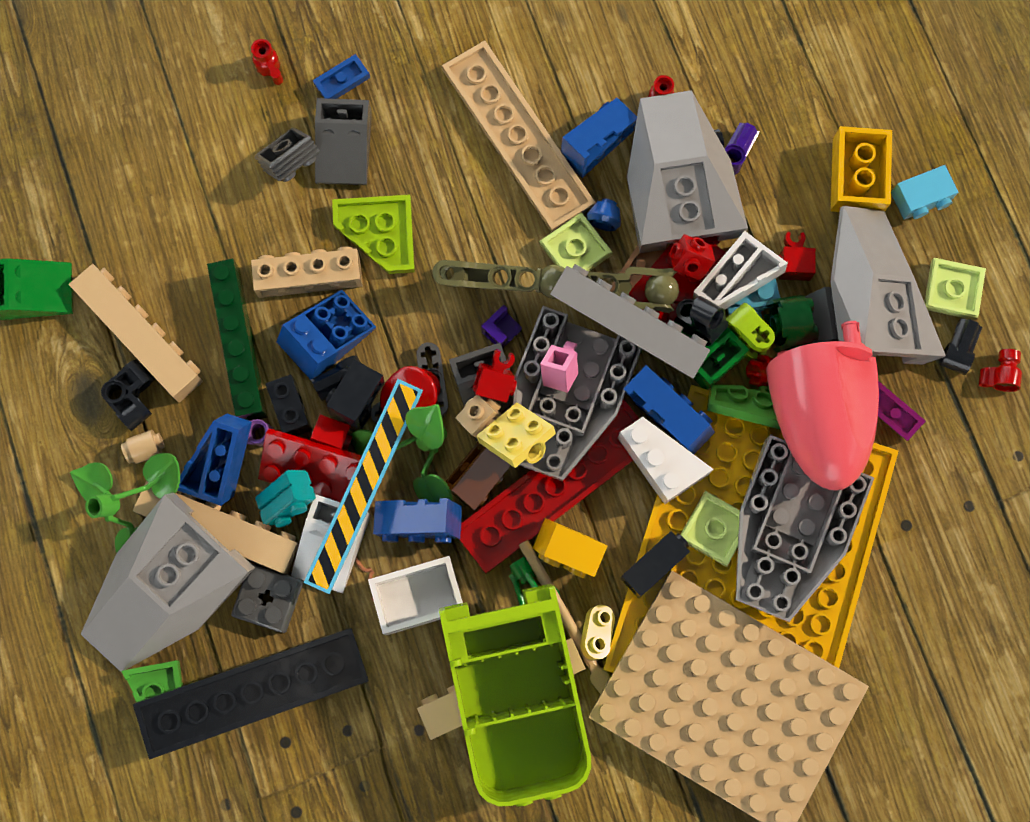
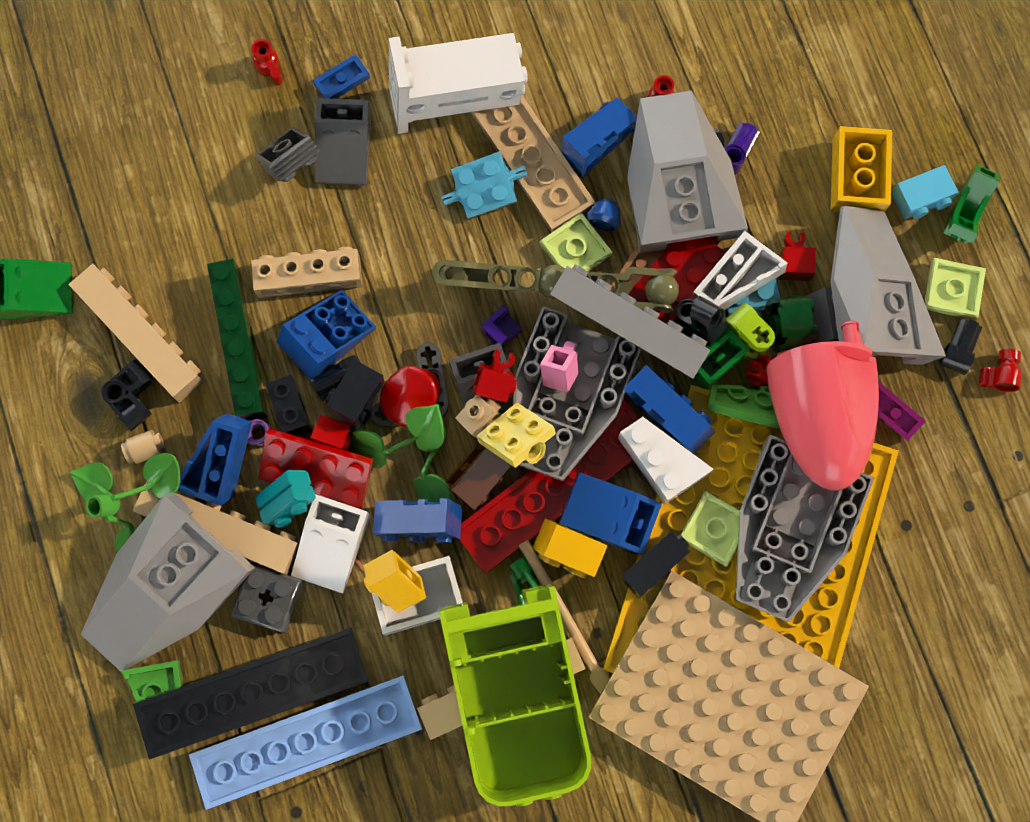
(305, 742): none -> light blue plate
(362, 487): tile -> none
(379, 229): lime plate -> none
(394, 581): none -> yellow brick
(454, 77): none -> white brick
(484, 185): none -> medium azure plate
(599, 631): light yellow plate -> none
(610, 514): none -> blue slope
(692, 257): red brick -> none
(970, 204): none -> green arch

